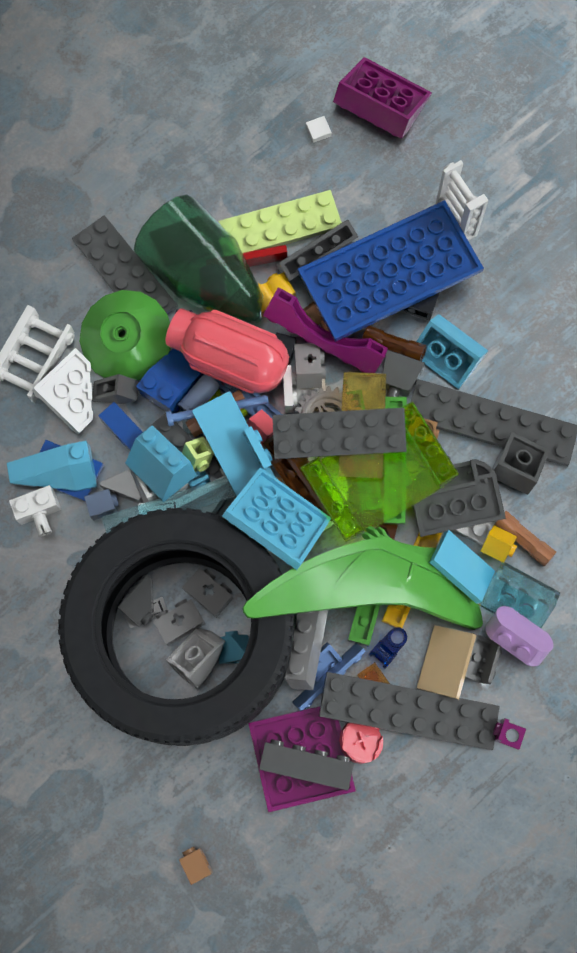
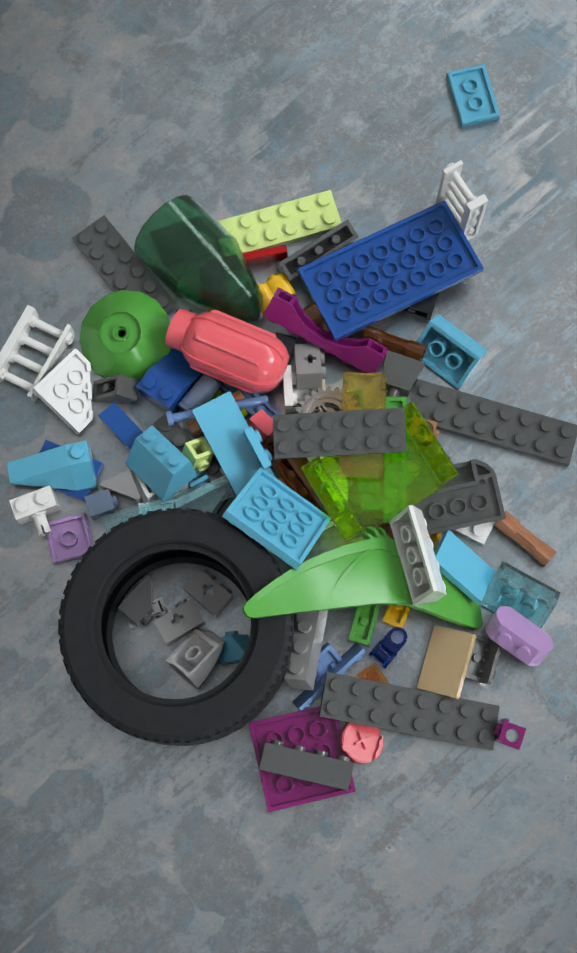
(69, 538): none -> lavender tile
(195, 865): medium nougat brick -> none
(318, 129): white tile -> none
(381, 97): magenta slope -> none
(417, 556): none -> white slope
(473, 95): none -> medium azure tile
(499, 544): yellow brick -> none
(520, 463): dark grey slope -> none

